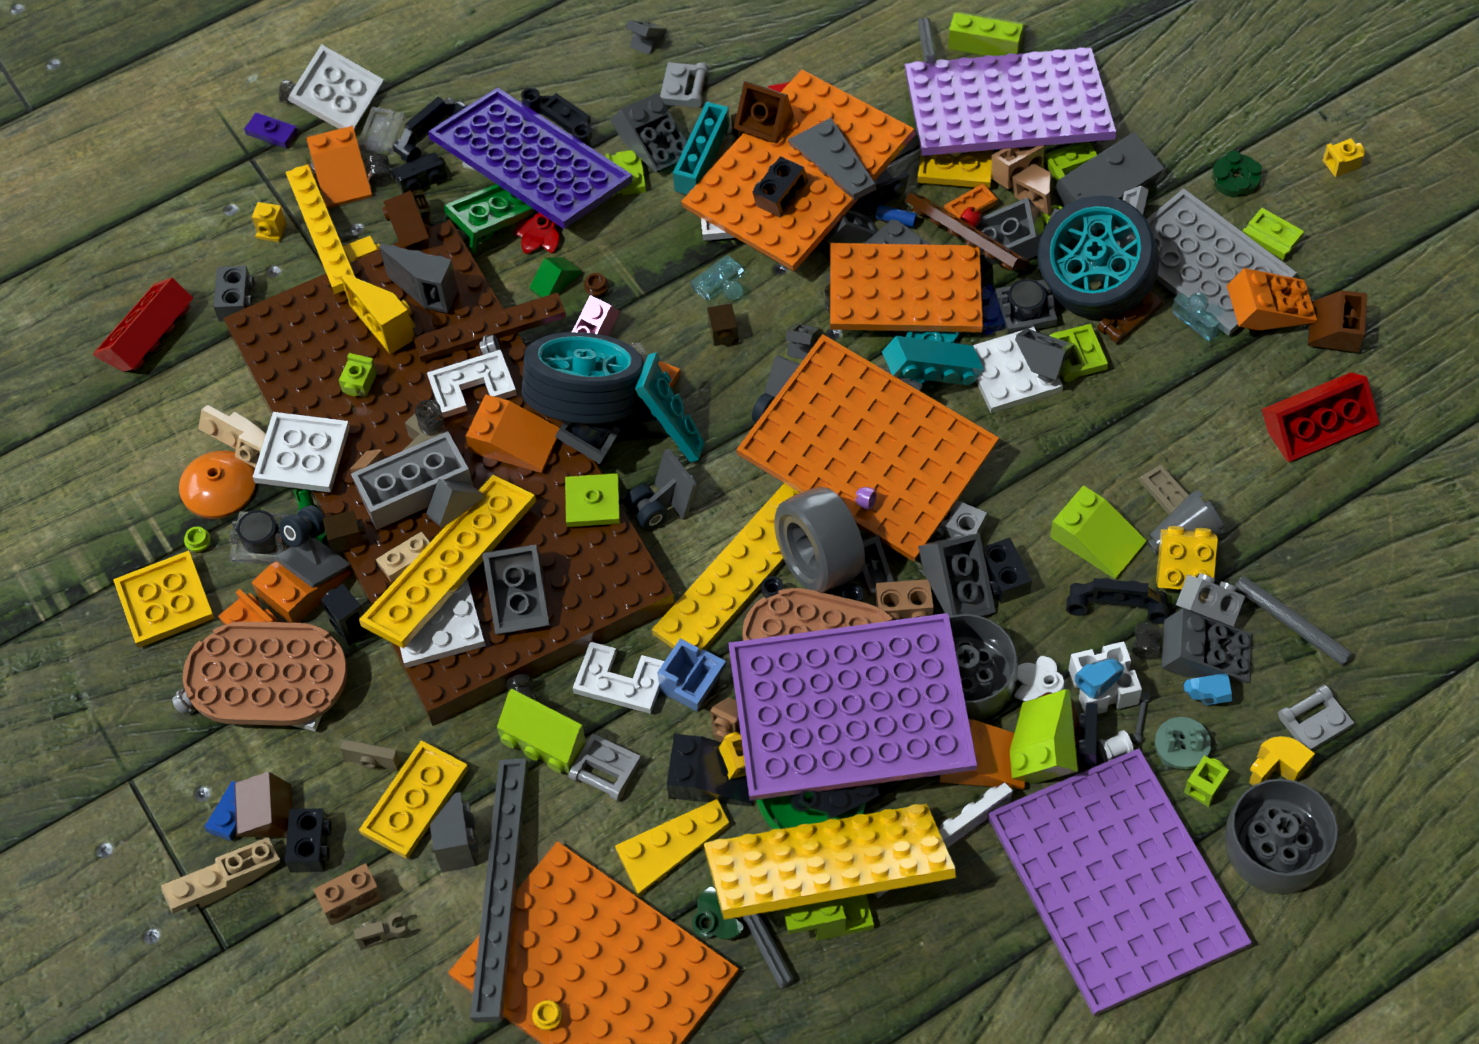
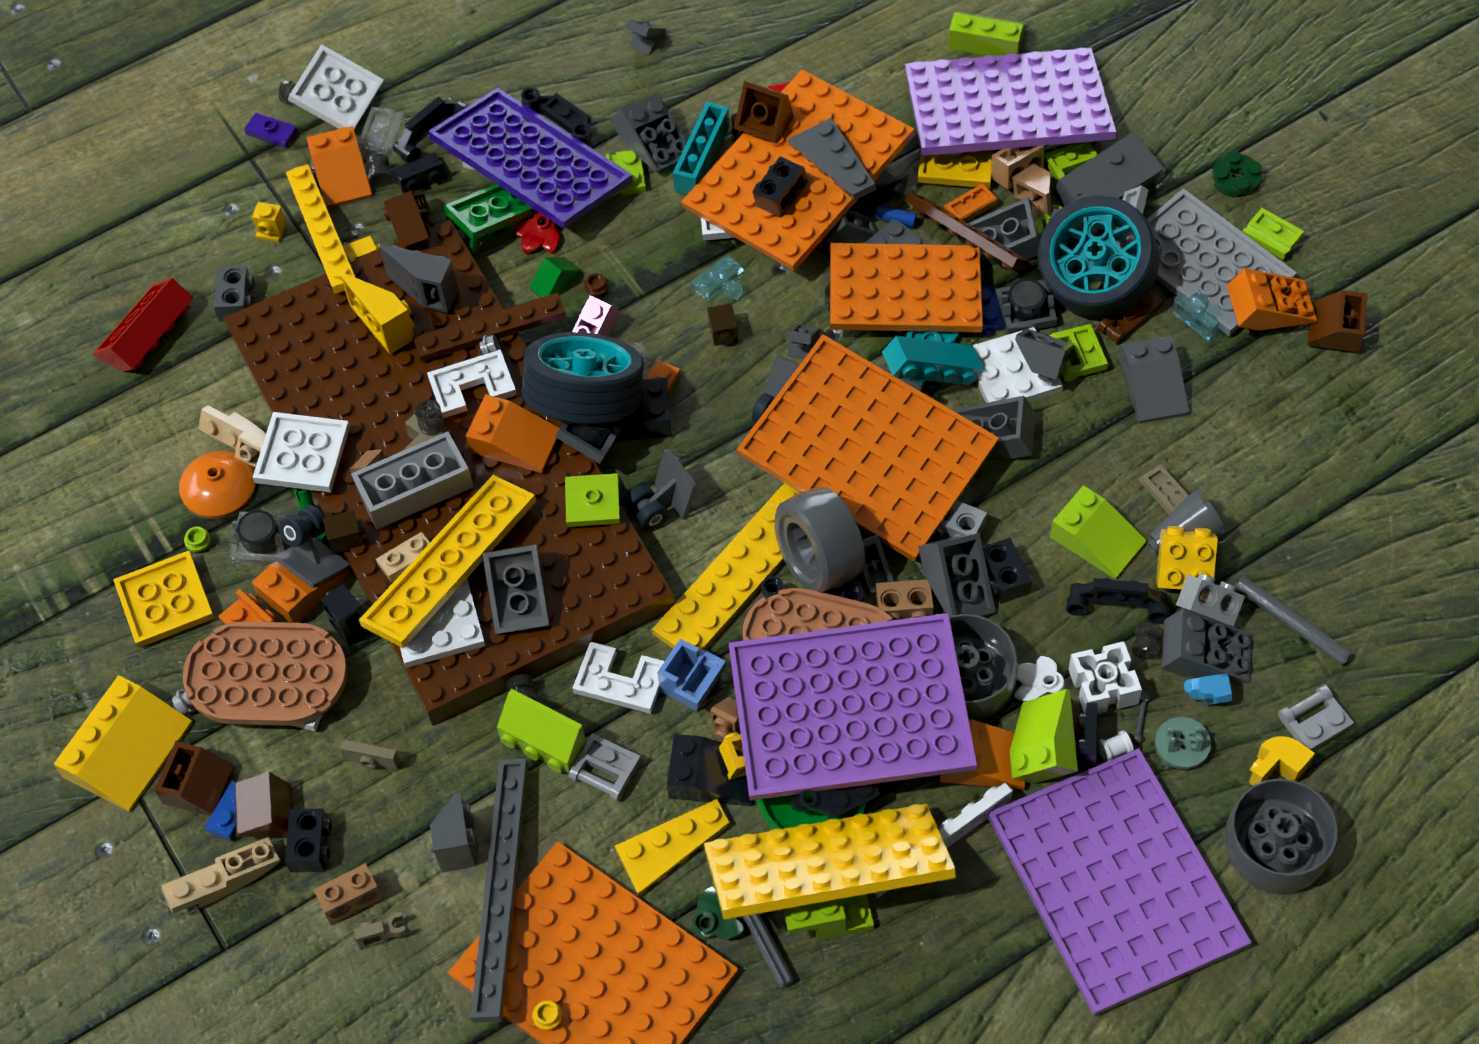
(122, 744): none -> yellow slope
(193, 779): none -> reddish brown slope
(358, 375): lime brick -> none
(413, 799): yellow plate -> none
(451, 500): dark grey slope -> none
(668, 408): teal wing -> none
(677, 81): light grey plate -> none
(866, 497): medium lavender hinge -> none
(927, 40): dark grey axle -> none
(970, 217): red hinge -> none
(1010, 421): none -> dark grey slope
(1098, 677): dark azure rock -> none
(1154, 379): none -> dark grey slope
(1197, 784): lime brick -> none
(1321, 416): red slope -> none
(1343, 157): yellow brick -> none

